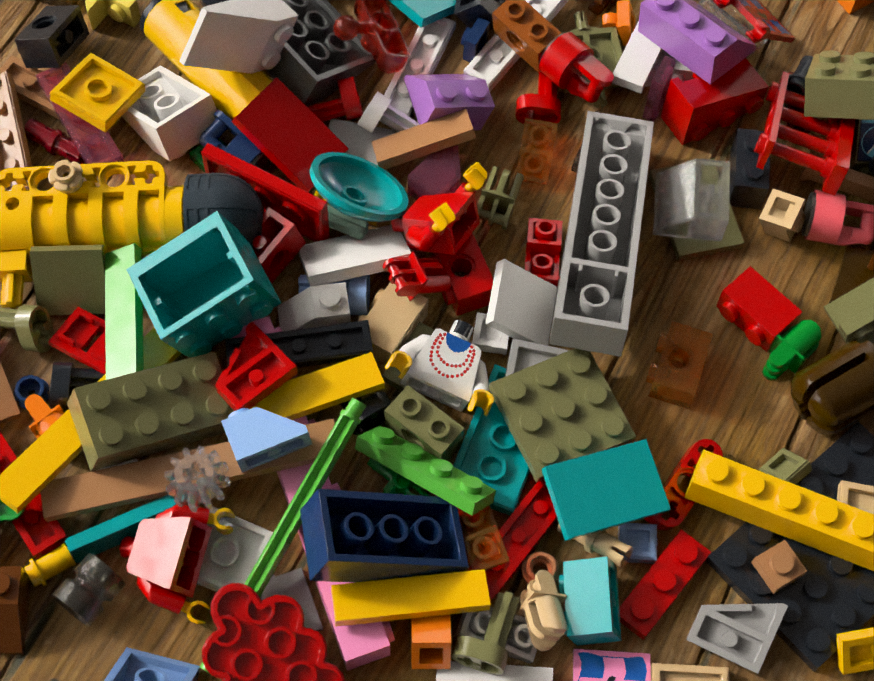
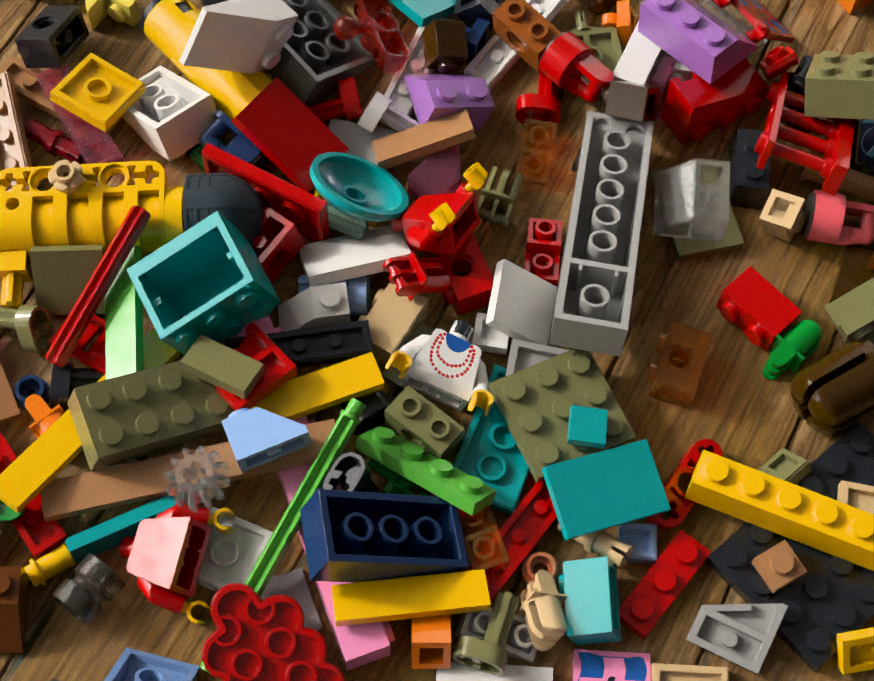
(98, 286): none -> red axle
(222, 366): none -> olive tile
(350, 472): none -> black piece
(445, 45): none -> dark brown brick
(587, 426): none -> teal tile
(631, 100): none -> dark brown brick
(777, 61): none -> red slope

